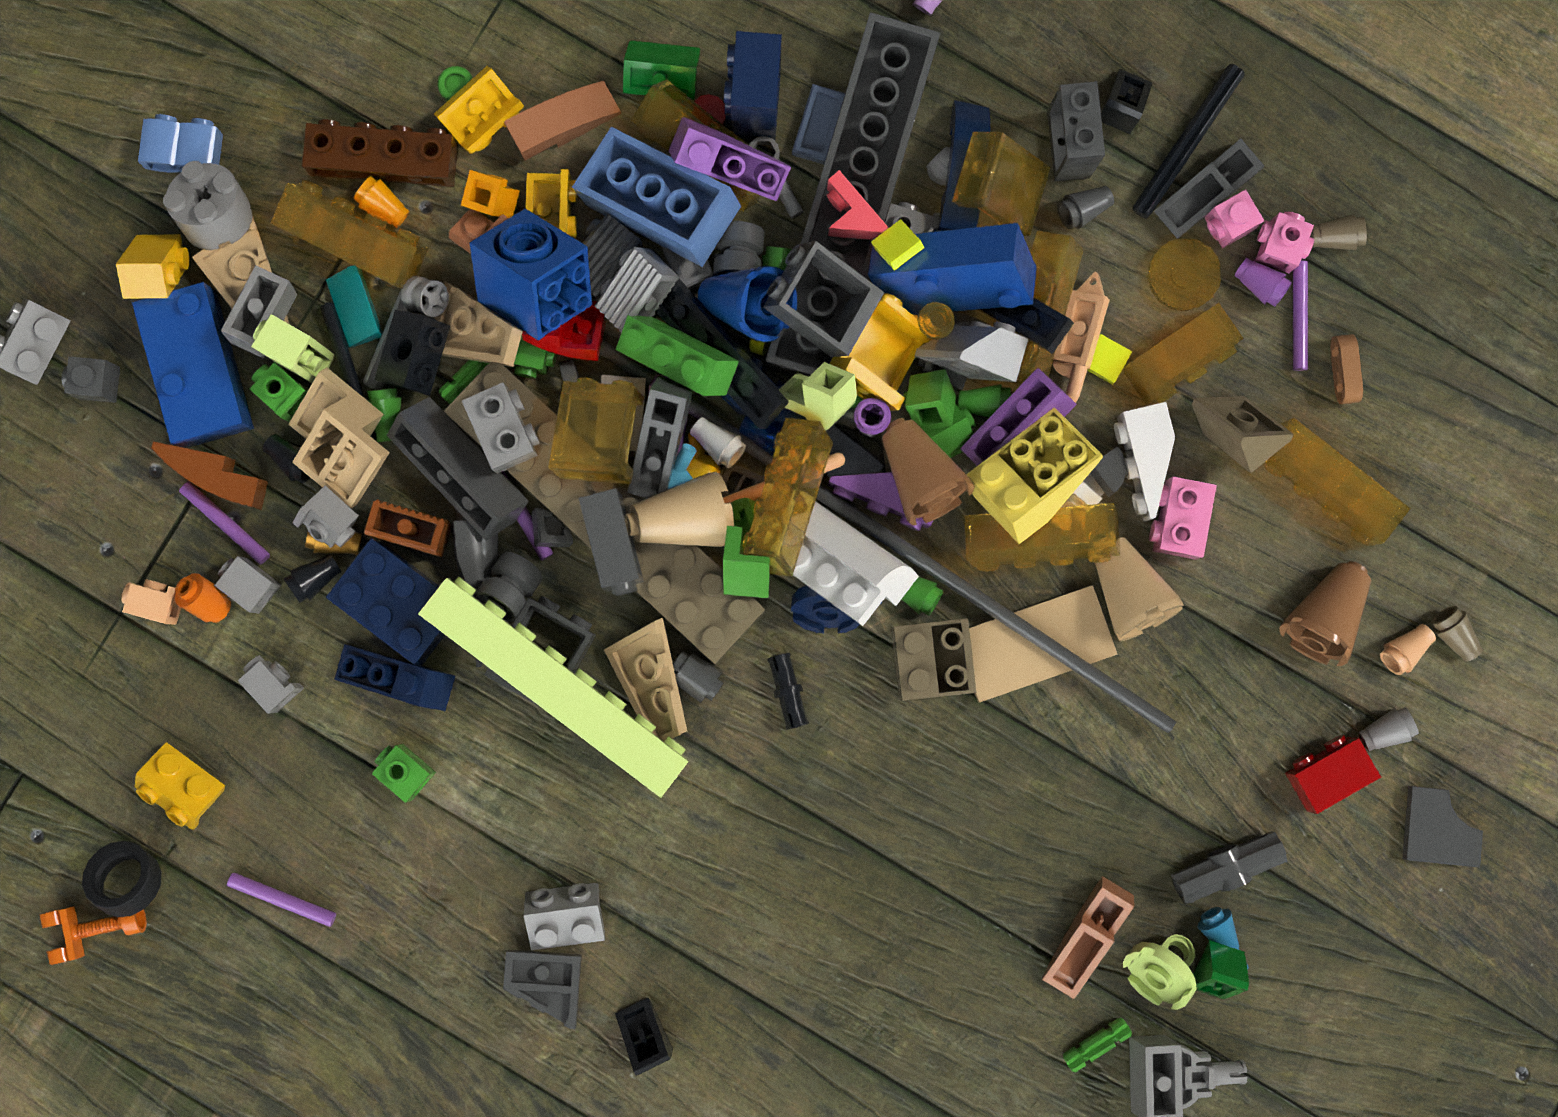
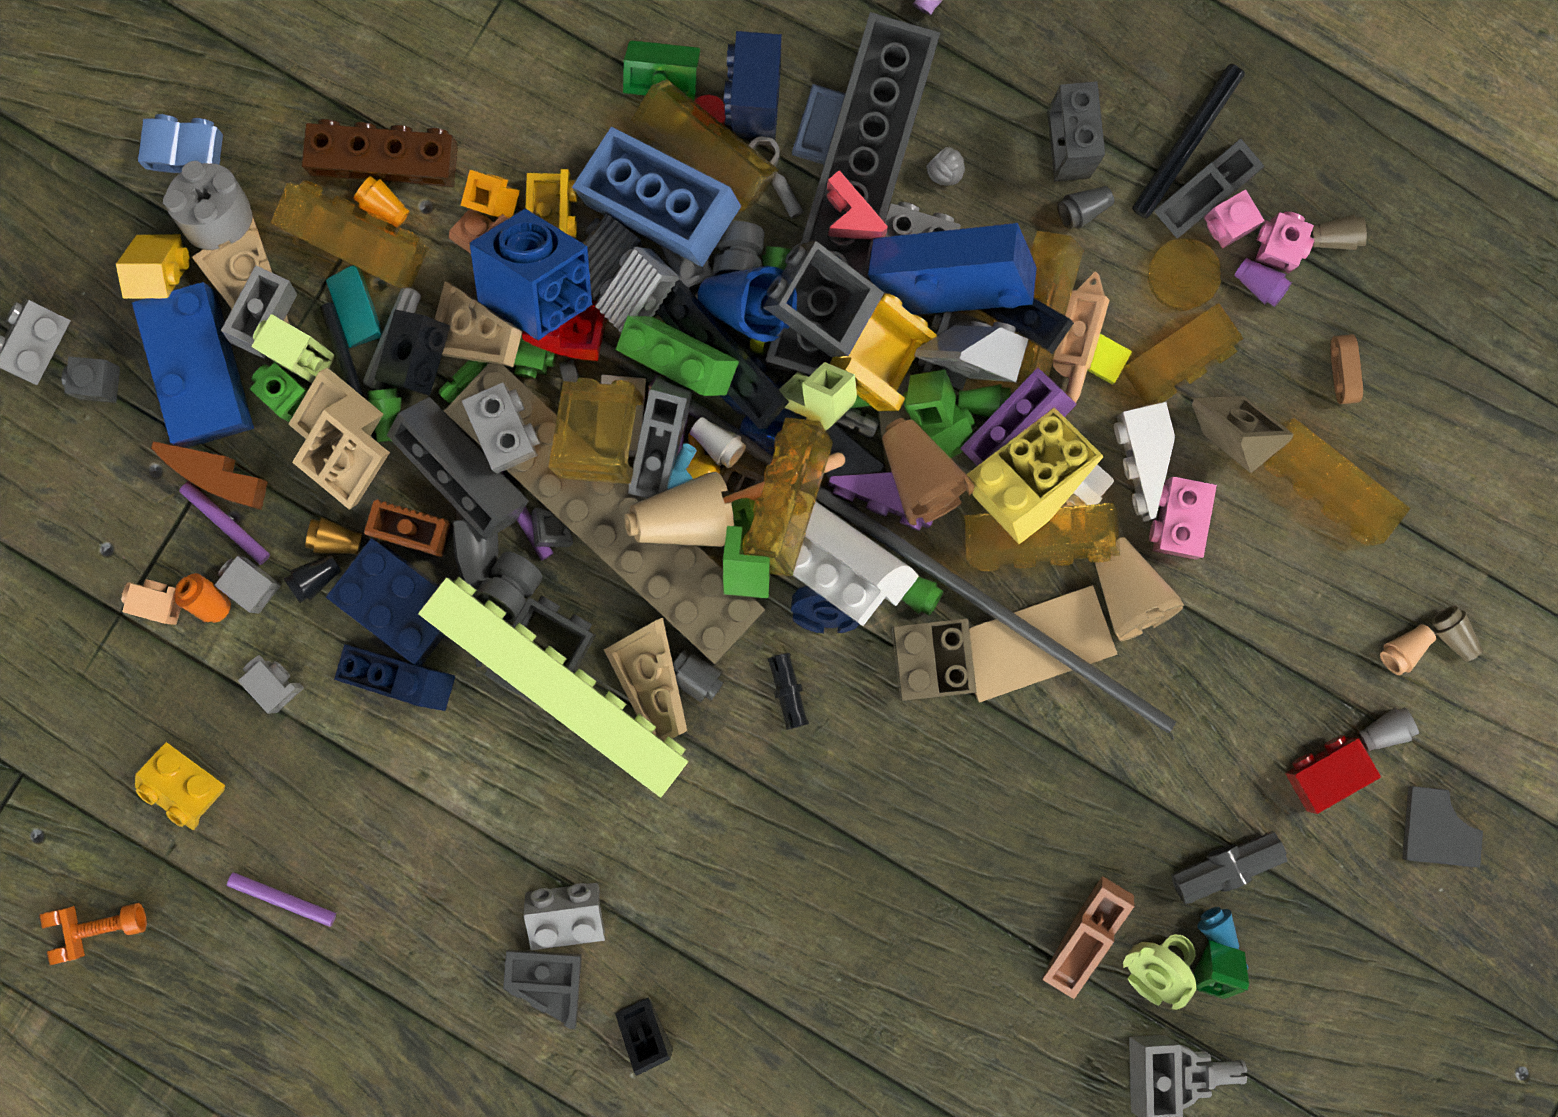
(104, 861): black tyre -> none
(283, 454): black cone -> none
(327, 518): light grey brick -> none
(402, 771): bright green brick -> none
(434, 293): light grey wheel -> none
(452, 80): bright green tile -> none
(478, 111): yellow bracket -> none
(562, 118): nougat slope -> none
(610, 543): dark grey window -> none
(727, 159): medium lavender slope -> none
(872, 408): medium lavender cone -> none
(897, 244): neon yellow tile -> none
(936, 320): clear yellow plate -> none
(964, 121): dark blue slope -> none
(1001, 180): clear yellow panel -> none
(1097, 1044): bright green axle -> none
(1110, 471): dark grey tile -> none
(1125, 101): black slope -> none
(1300, 317): medium lavender bar -> none
(1330, 615): medium nougat cone -> none

